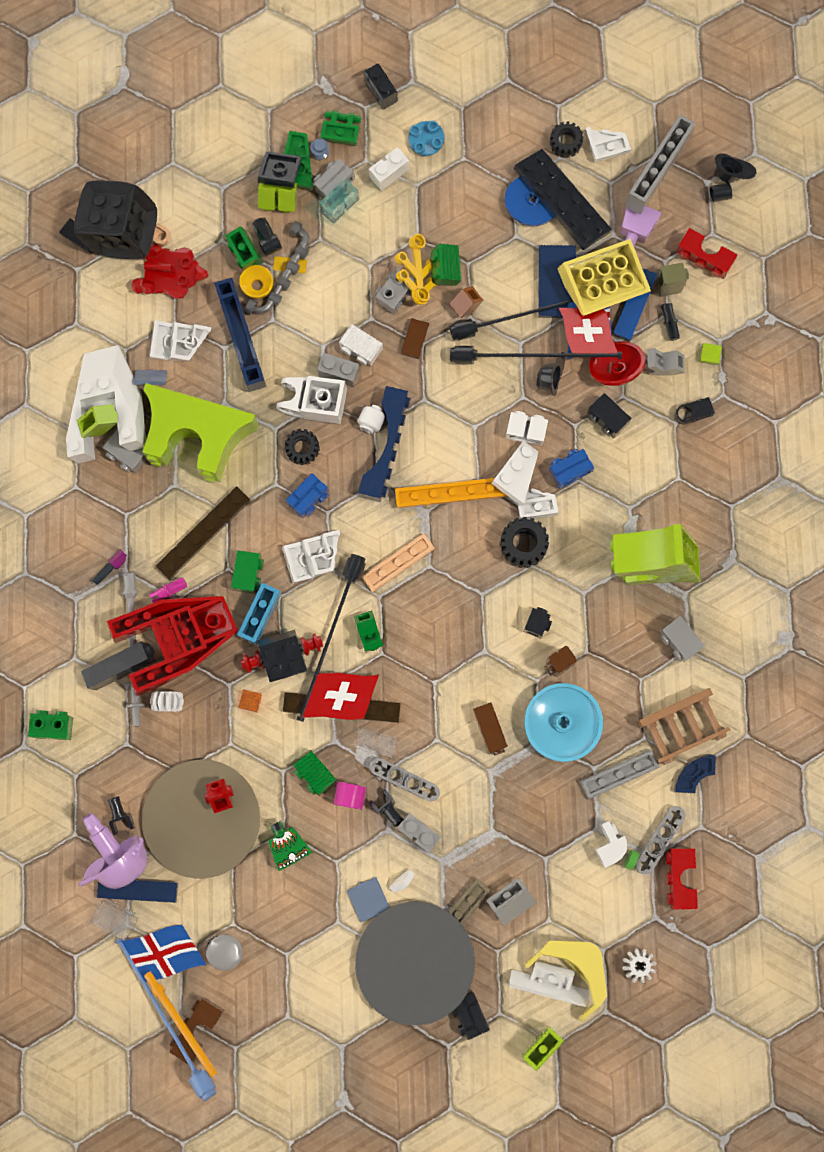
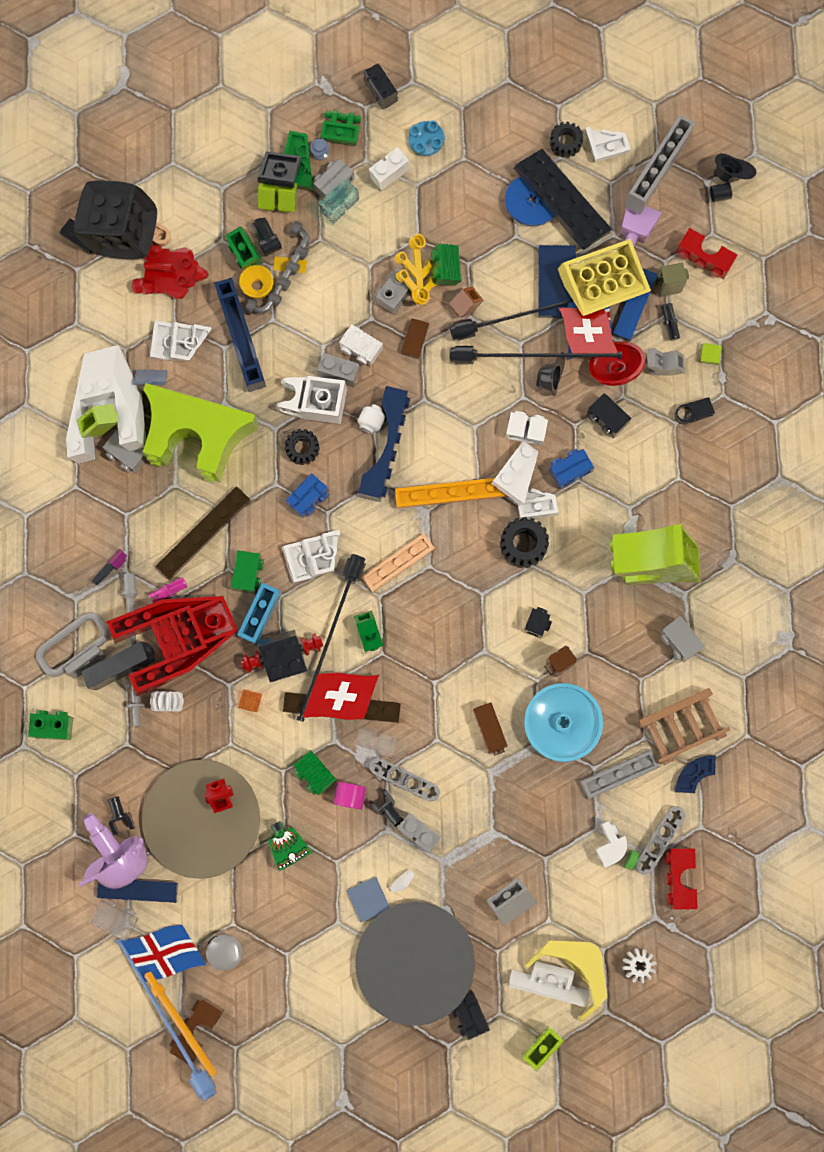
(83, 659): none -> light grey bar
(469, 901): dark tan tile -> none

